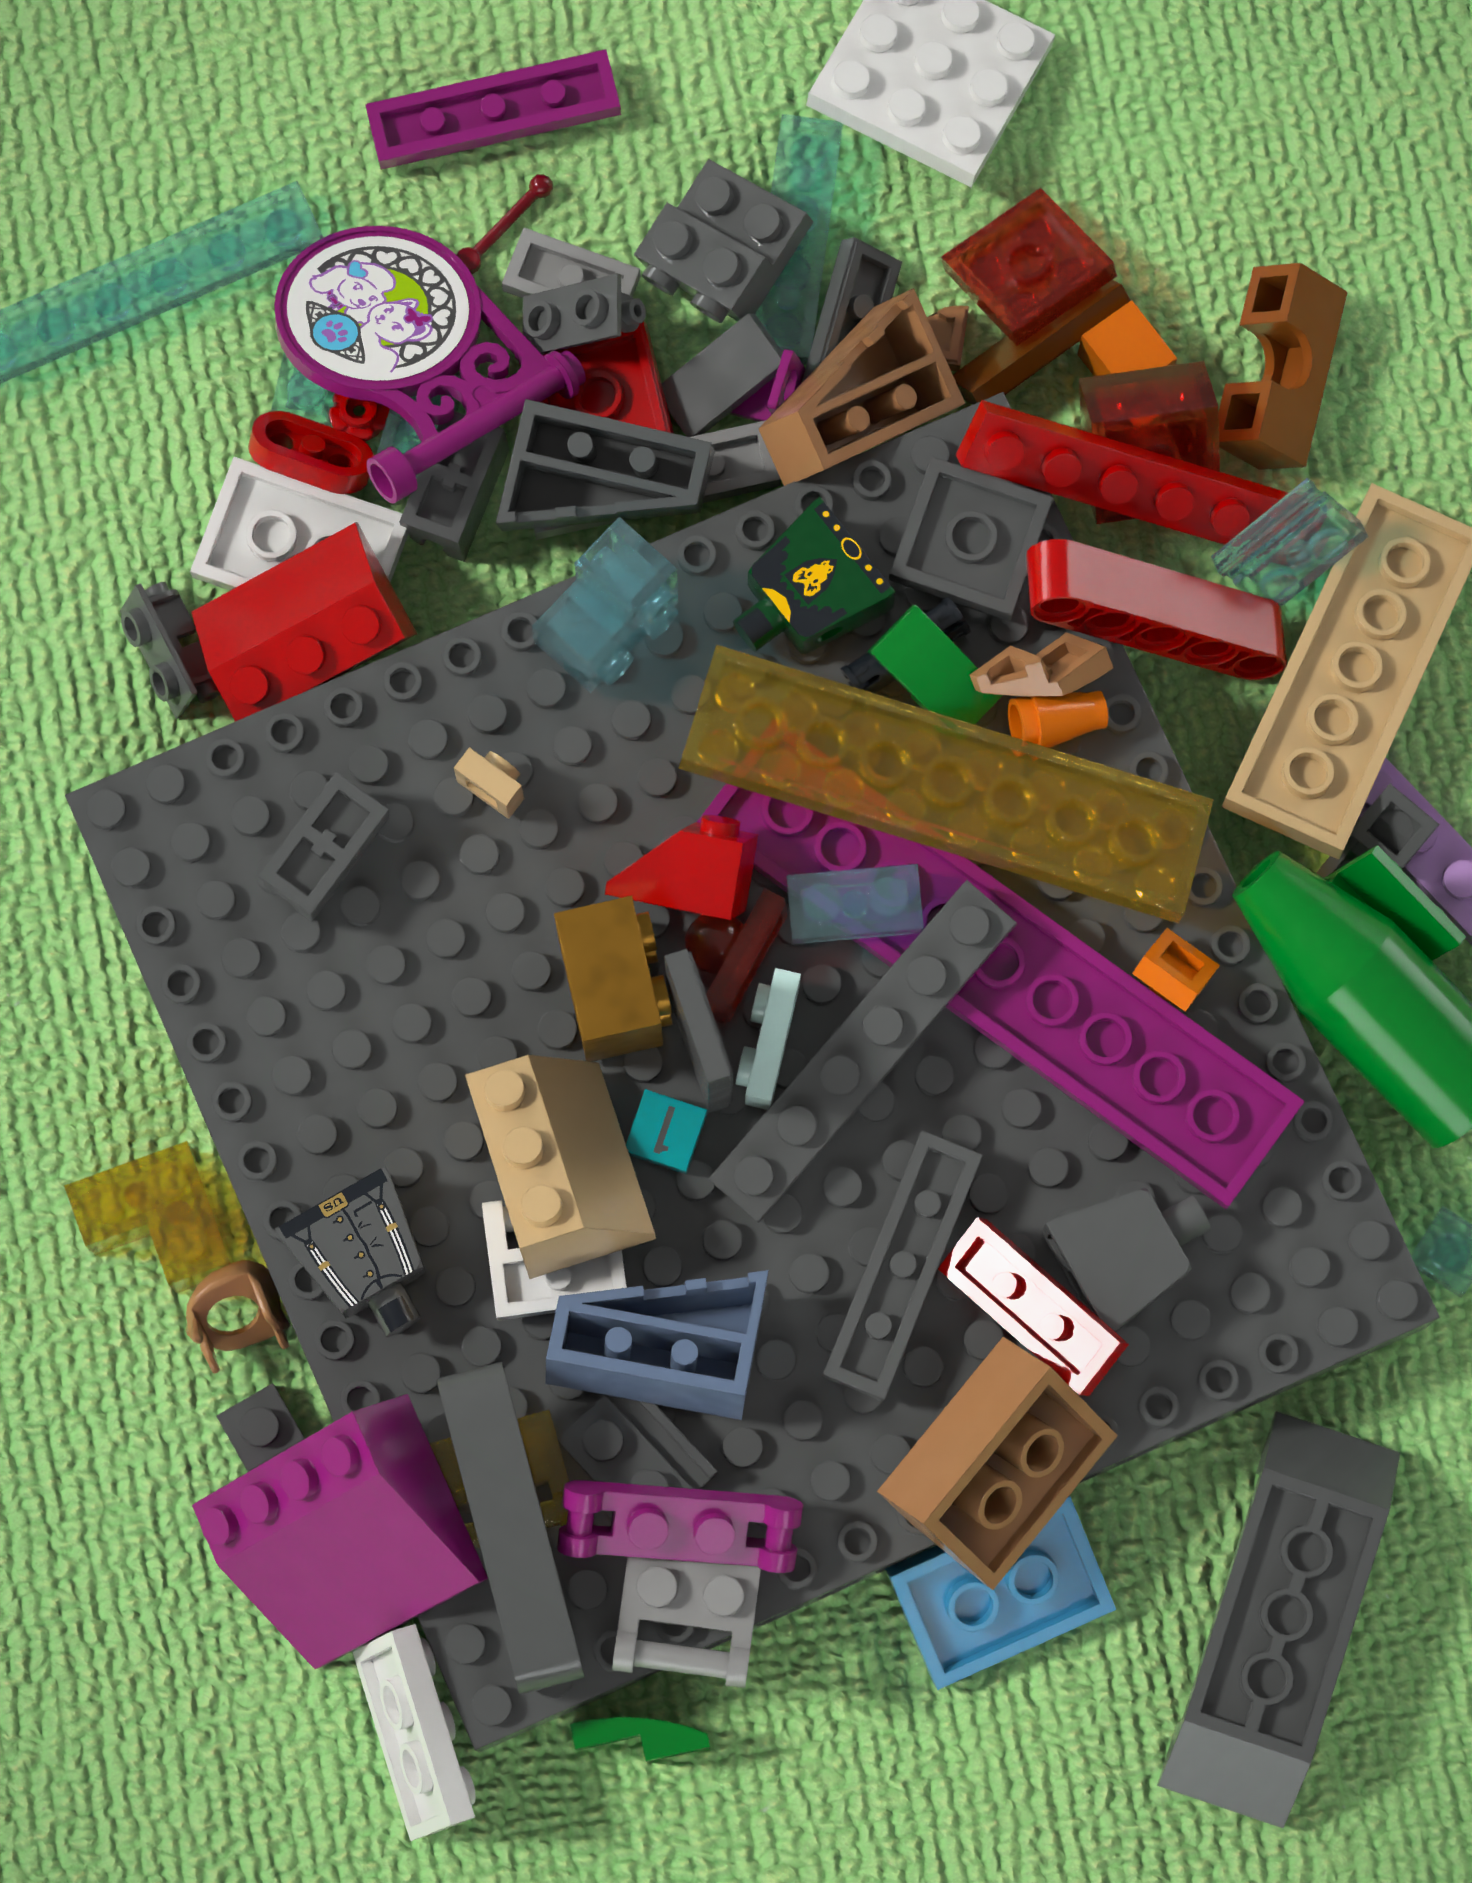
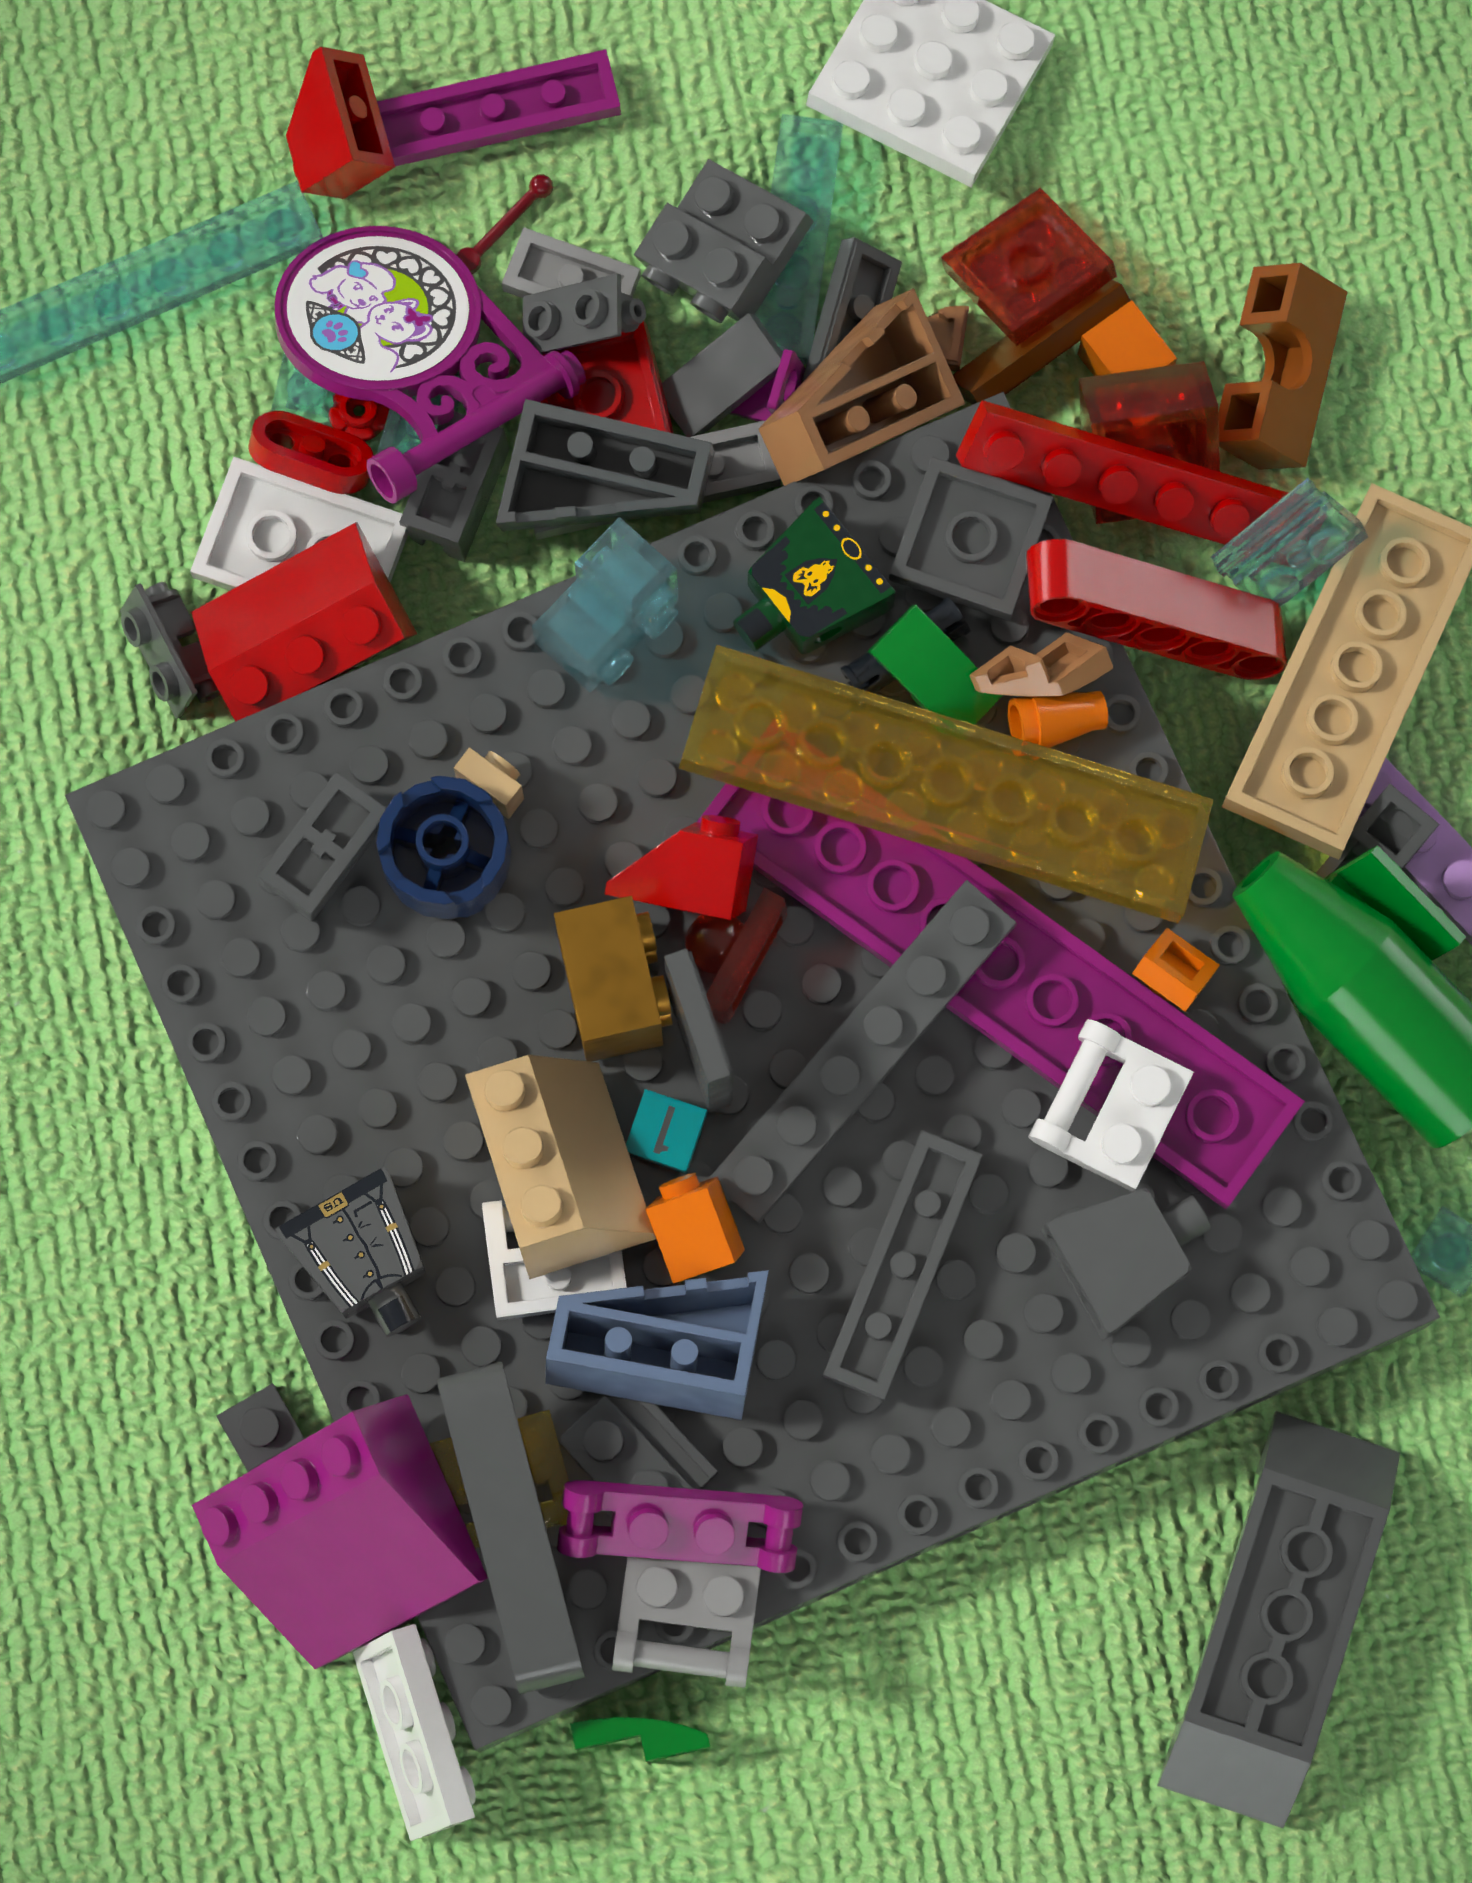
(158, 1198): clear yellow brick -> none
(236, 1279): medium nougat piece -> none
(337, 127): none -> red slope
(428, 816): none -> dark blue brick
(694, 1227): none -> orange brick
(774, 1010): light aqua plate -> none
(854, 904): clear light blue plate -> none
(970, 1627): dark azure plate -> none
(998, 1462): medium nougat slope -> none
(1033, 1306): plate -> none
(1131, 1116): none -> white plate

